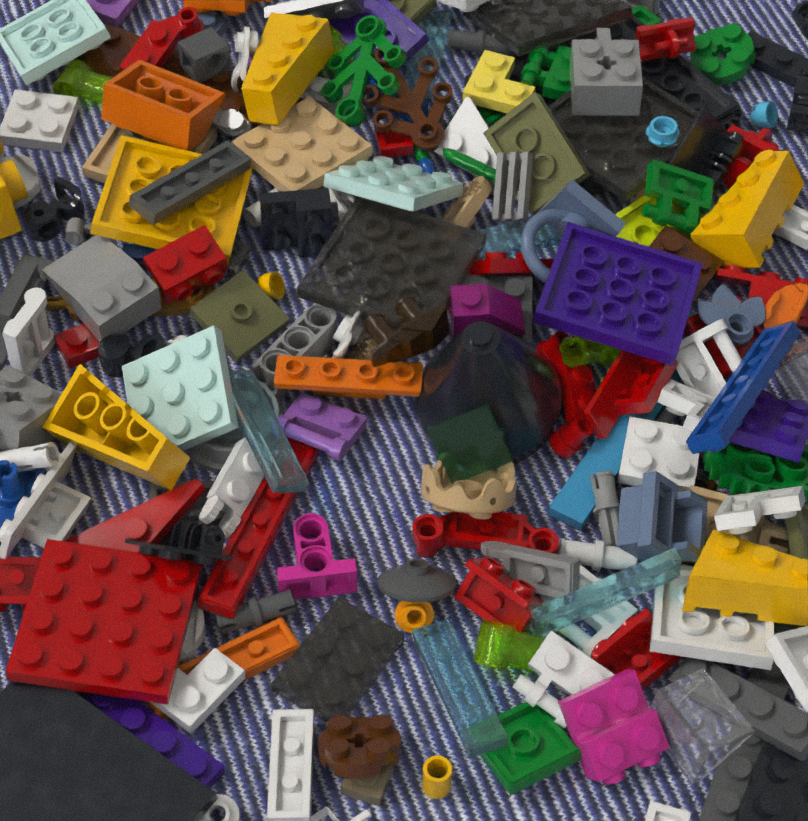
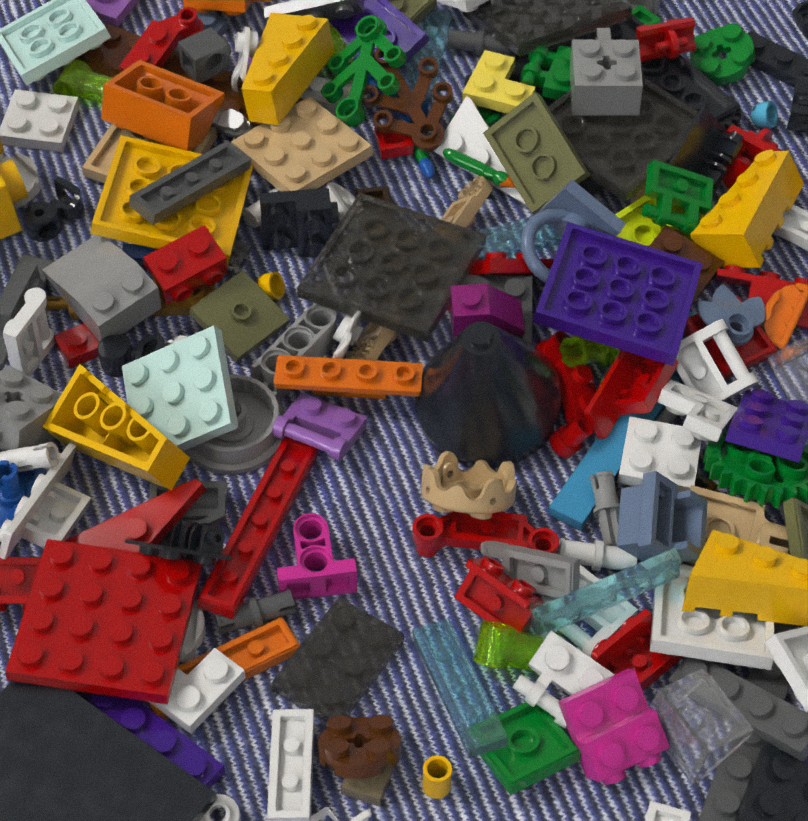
(75, 231): light grey hand -> none
(233, 488): white hinge -> none
(265, 434): clear light blue tile -> none
(394, 184): light aqua plate -> none
(413, 615): light orange plate -> none
(416, 582): dark grey dish -> none
(417, 334): dark brown connector -> none
(470, 443): clear green piece -> none
(502, 183): light grey tile -> none
(663, 131): medium azure plate -> none
(742, 389): blue plate -> none
(744, 510): white plate -> none

